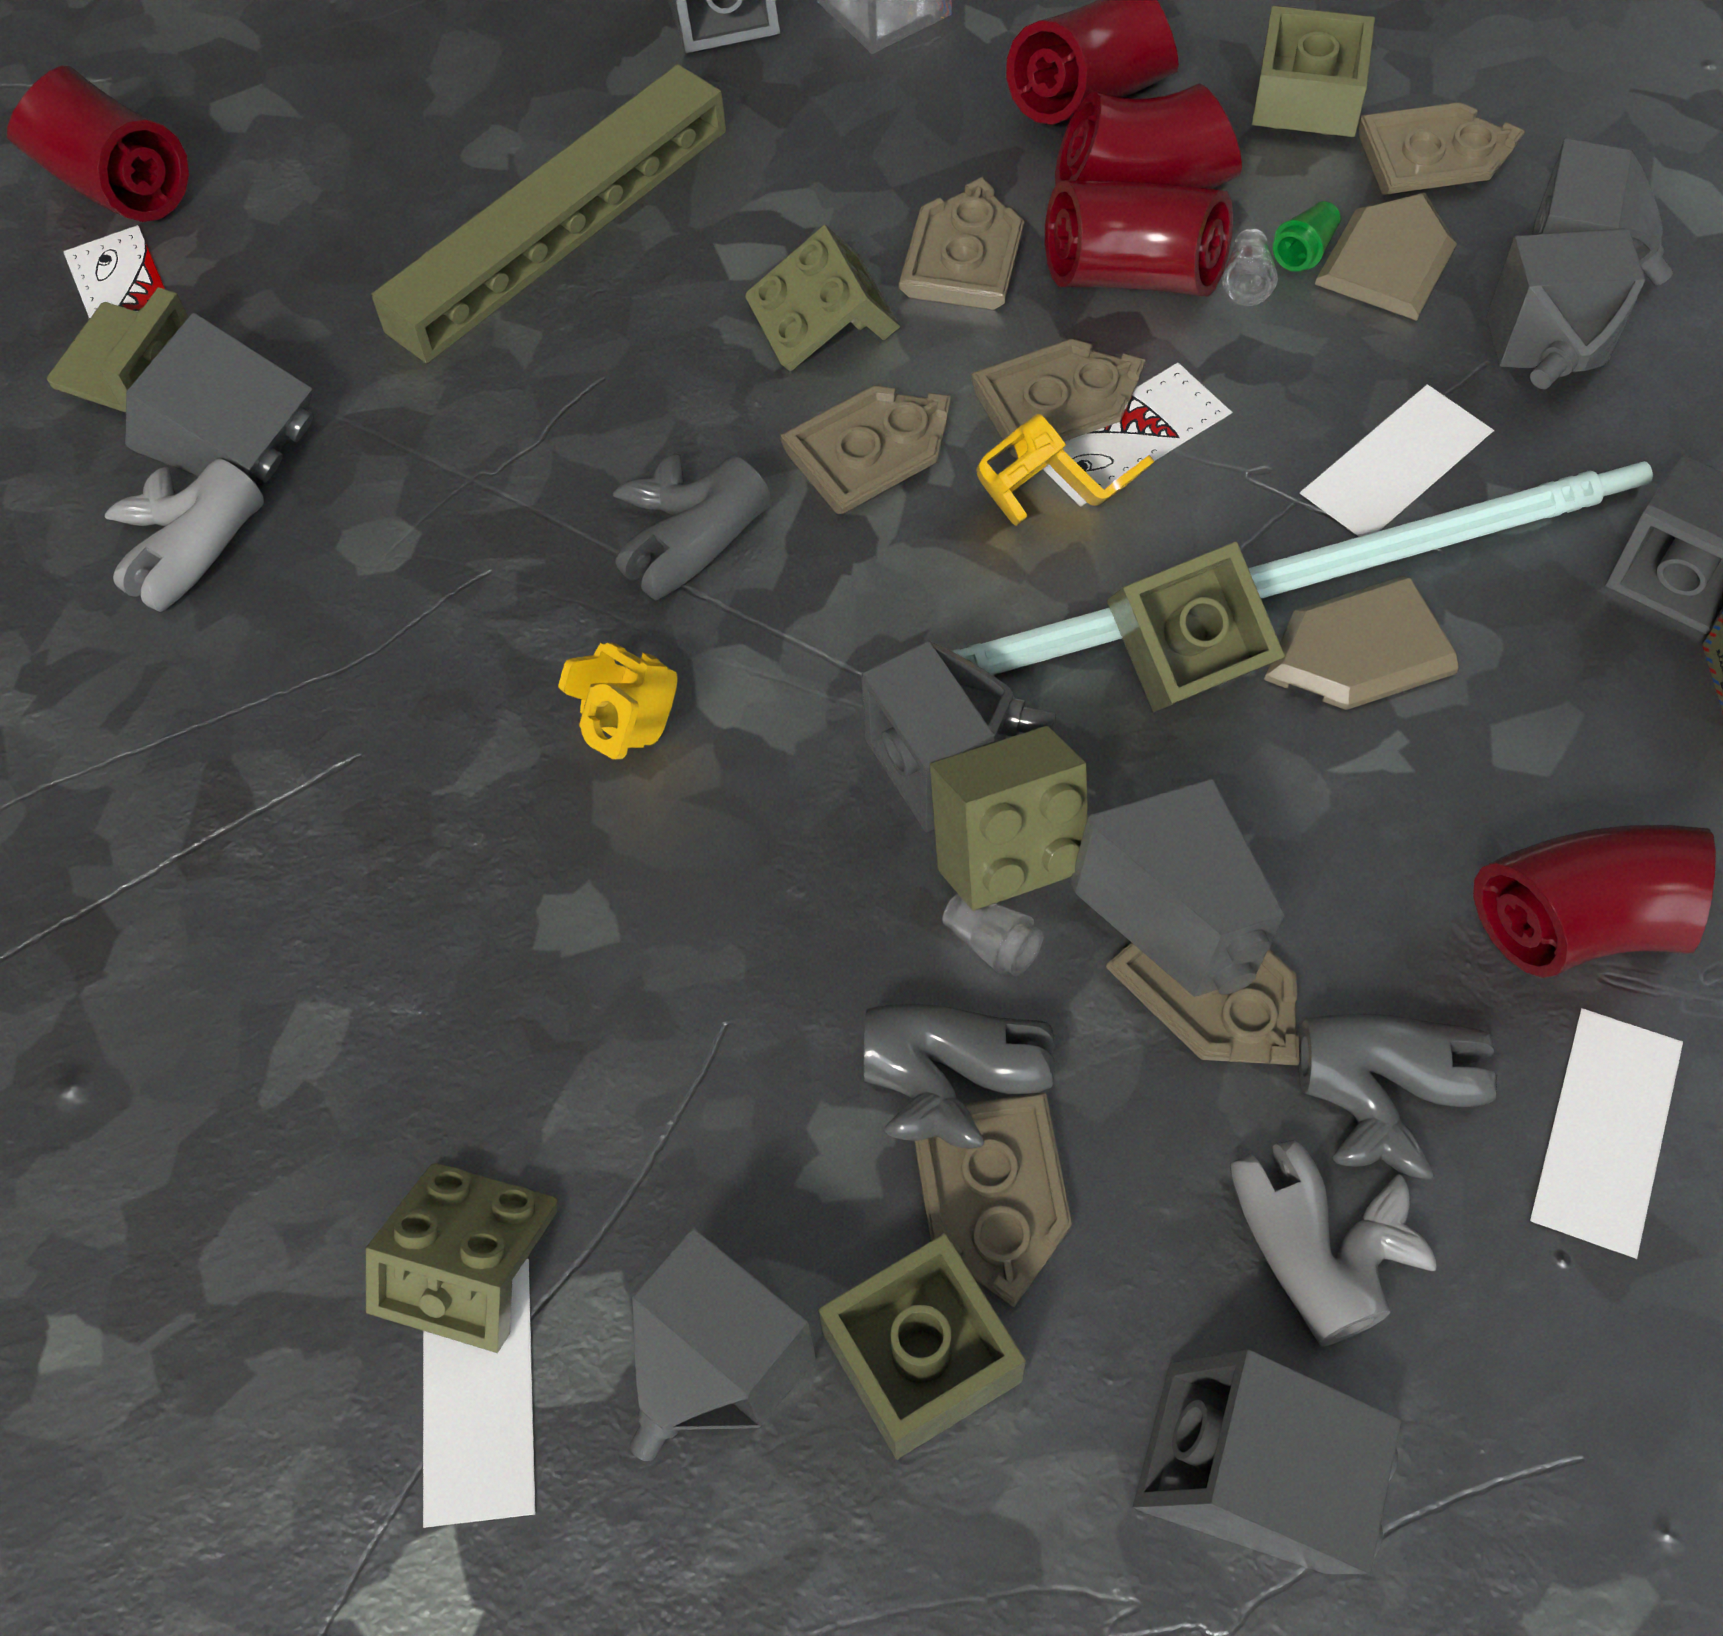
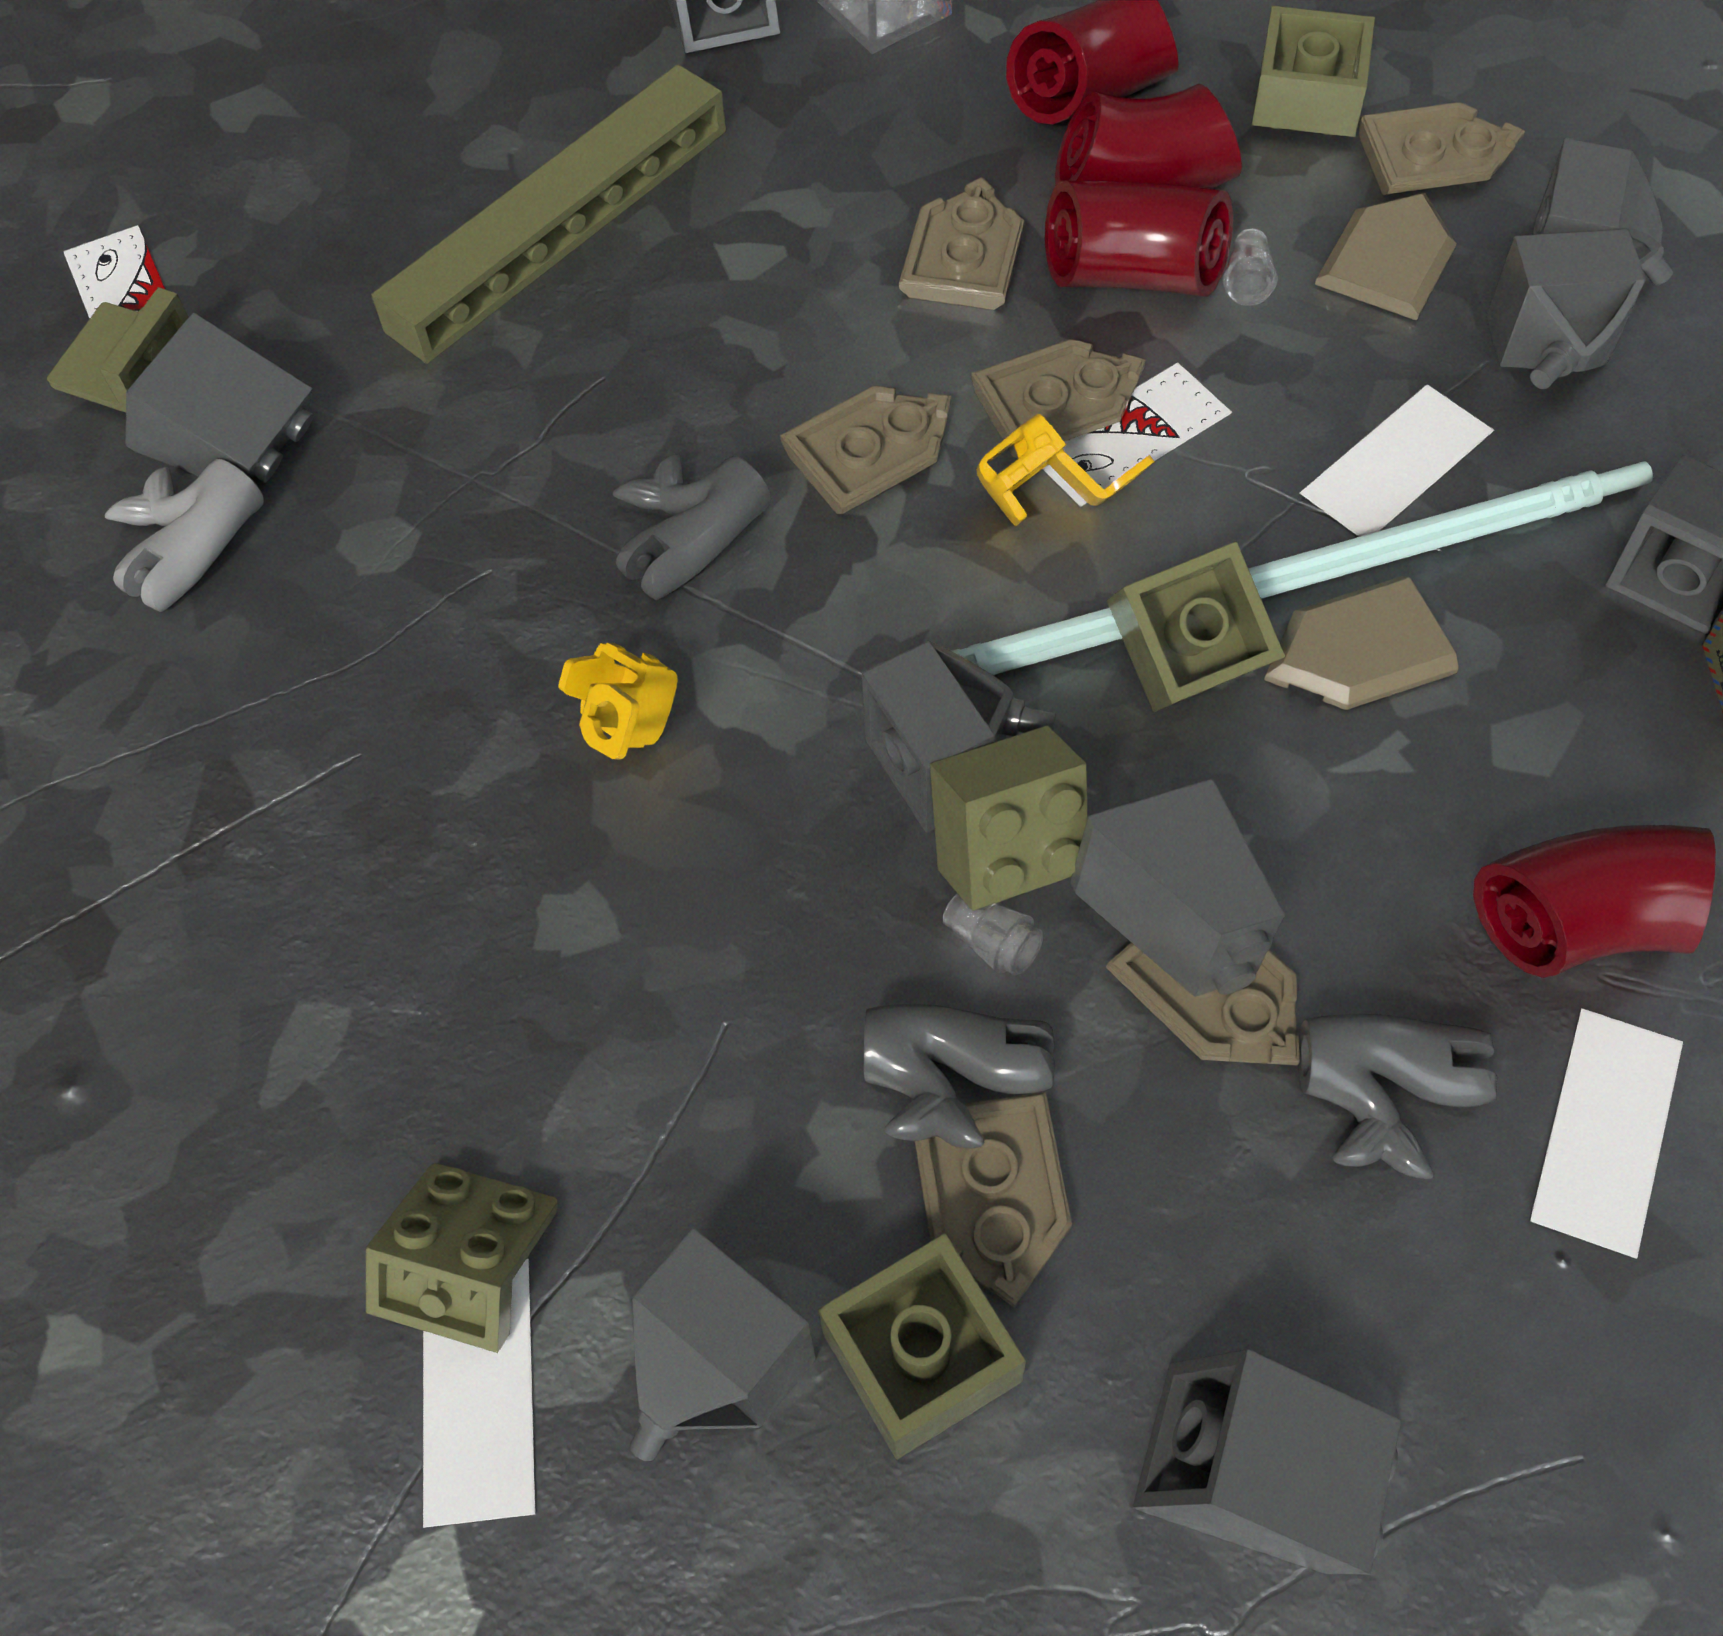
(100, 146): dark red brick -> none
(816, 296): olive bracket -> none
(1292, 1230): light grey piece -> none
(1306, 237): green cone -> none

